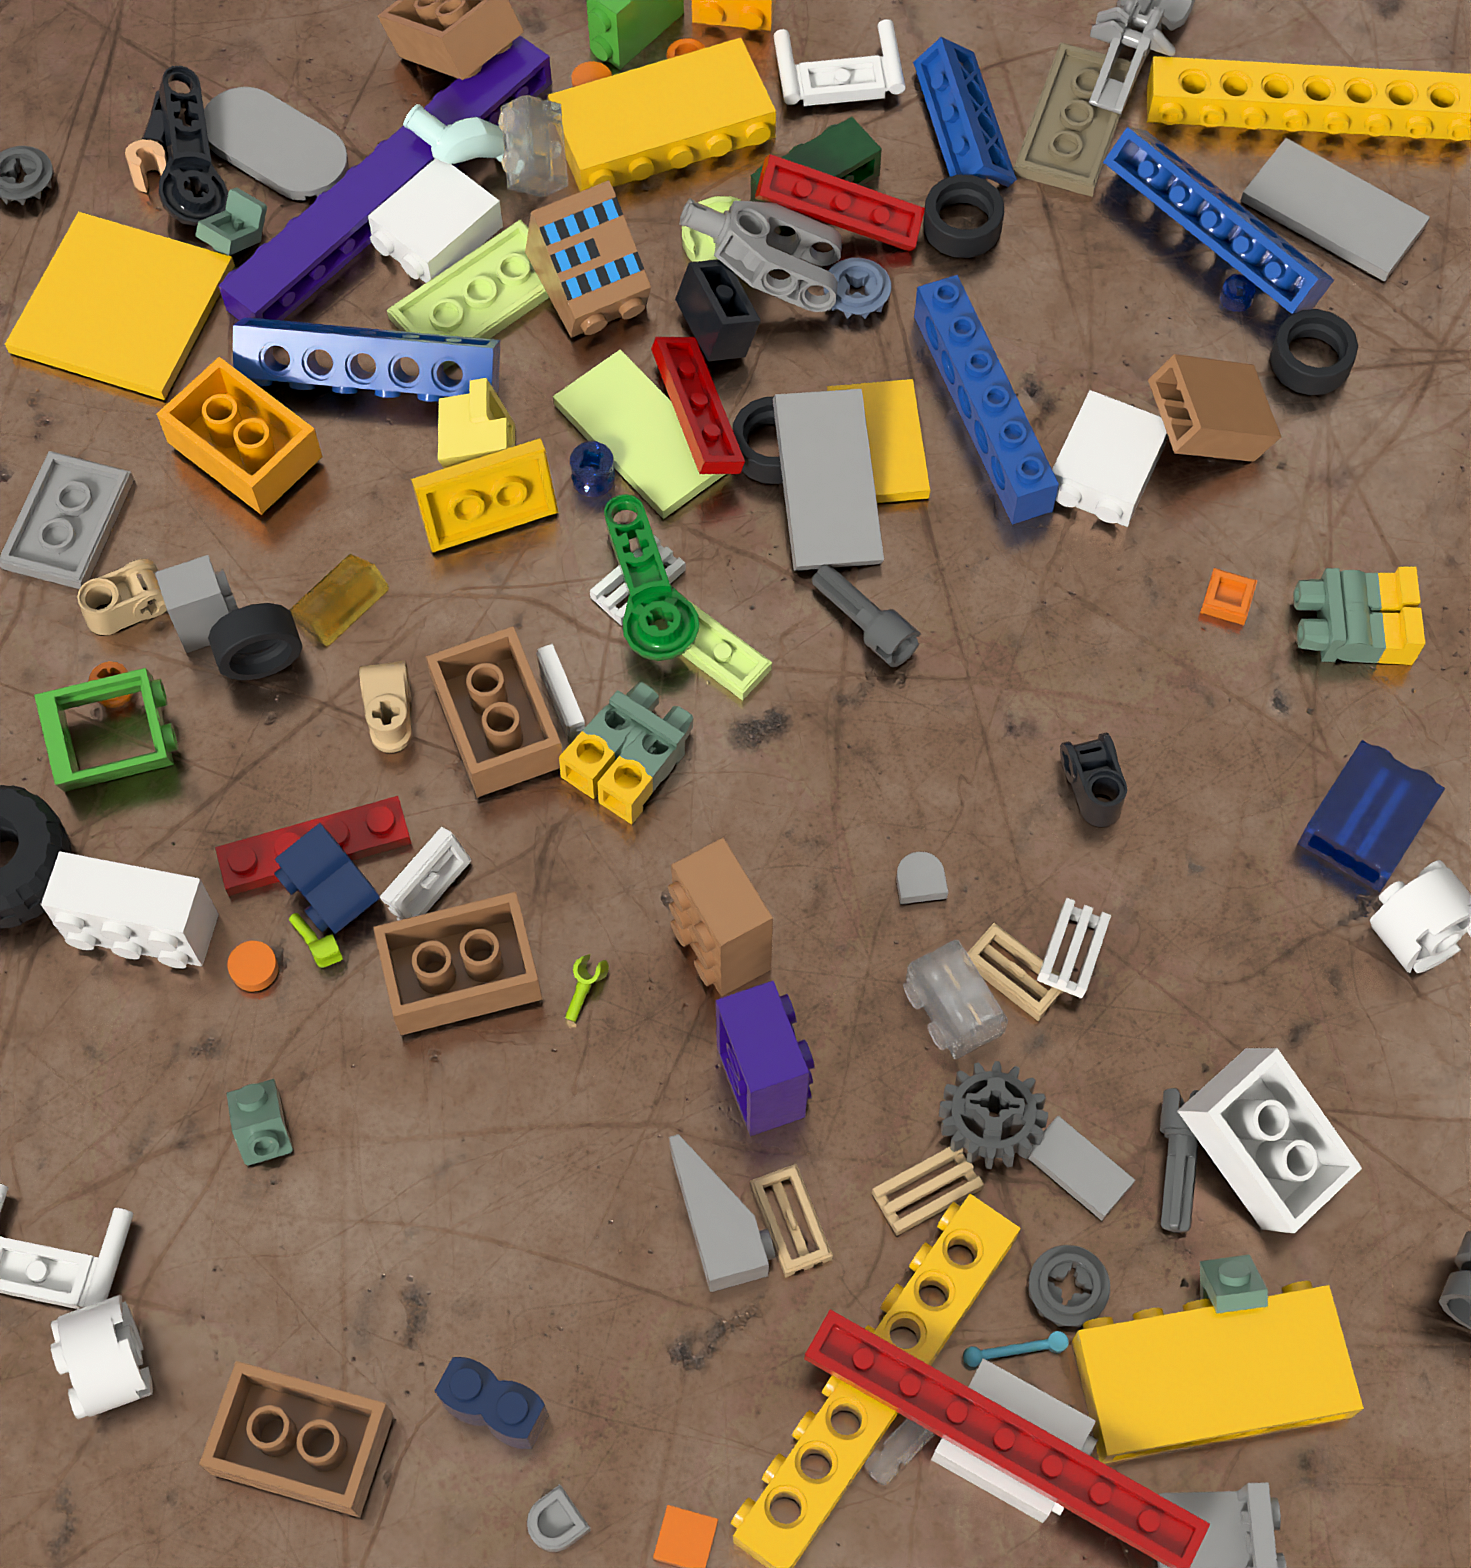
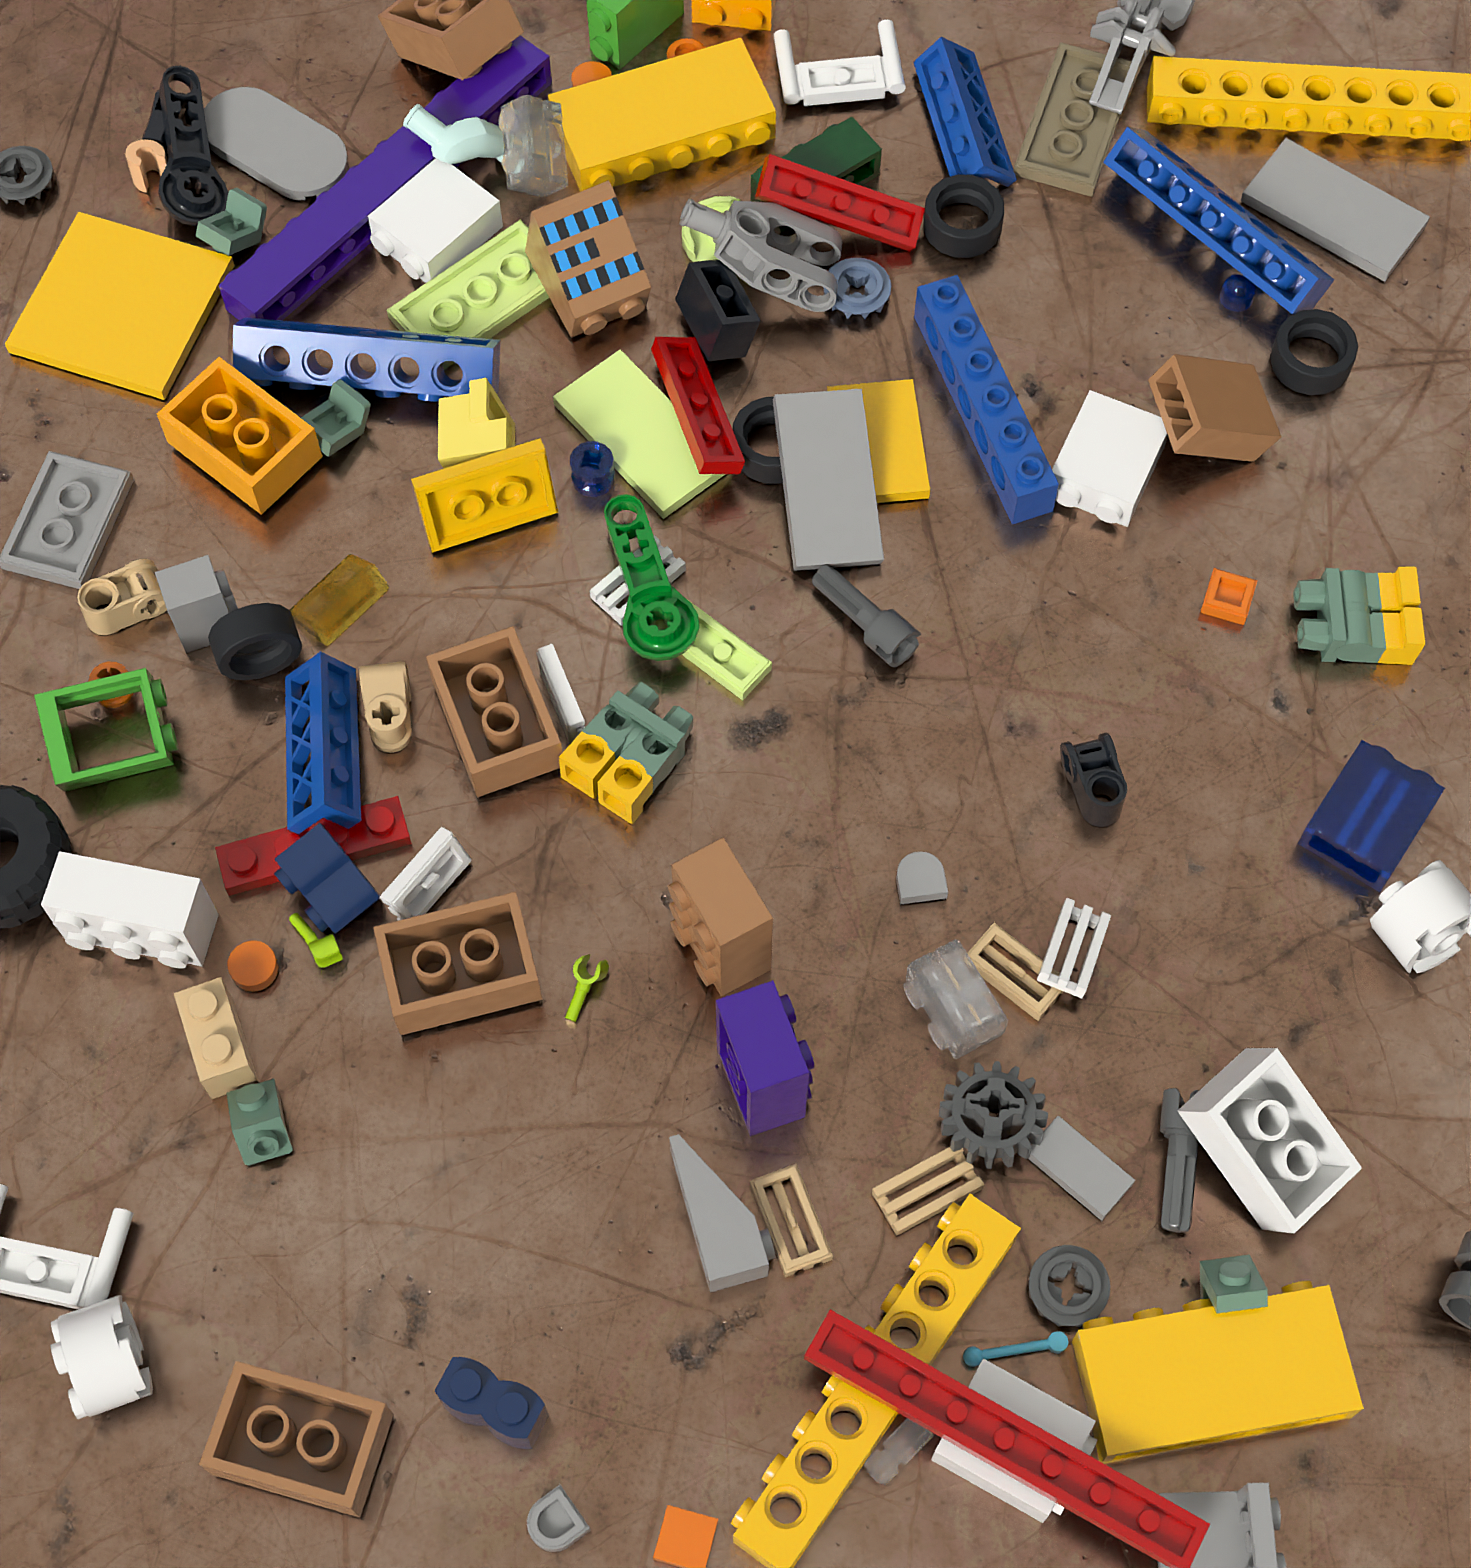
(215, 1037): none -> tan brick
(329, 736): none -> blue fence
(339, 418): none -> sand green bracket

